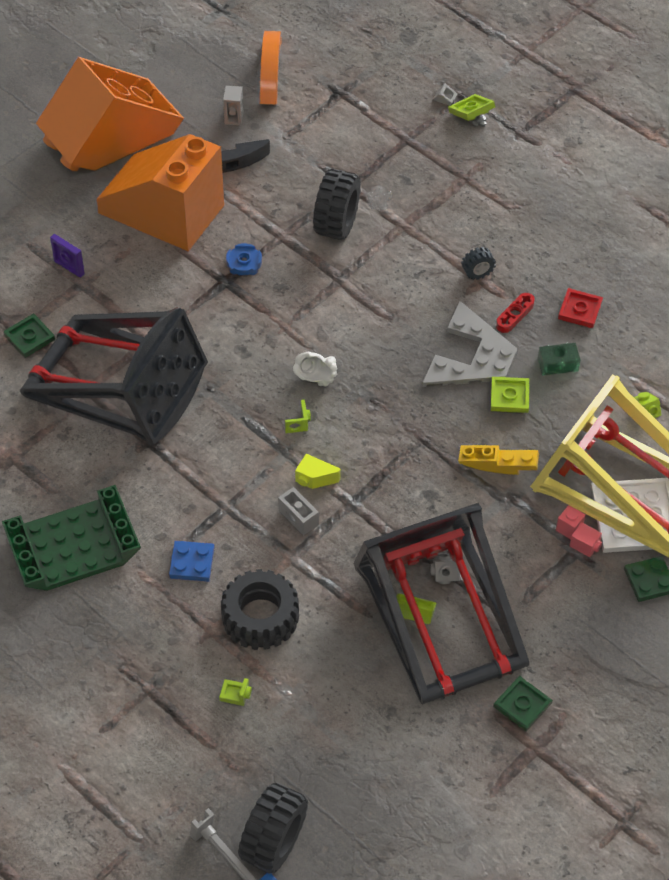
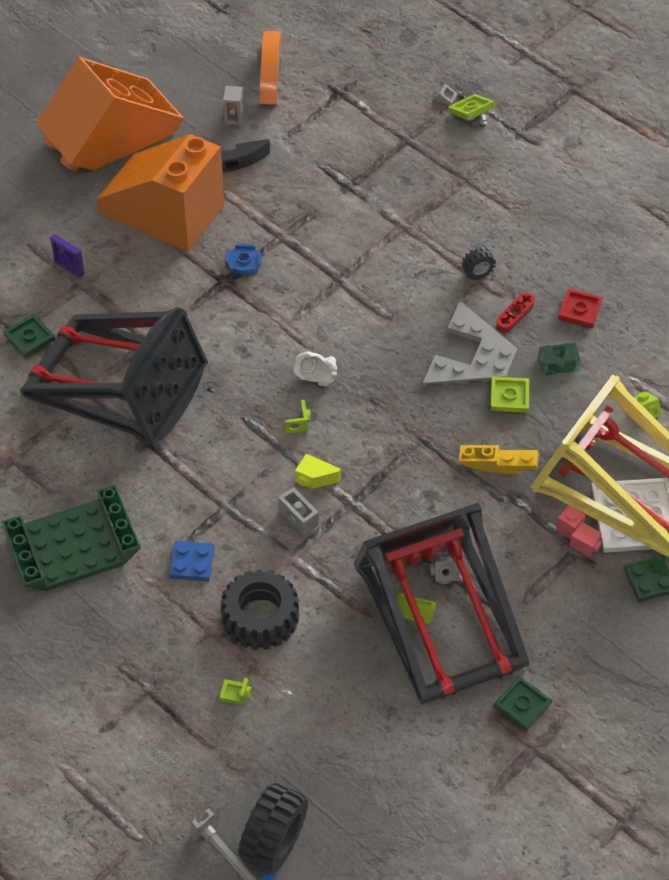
(336, 204): black tyre -> none

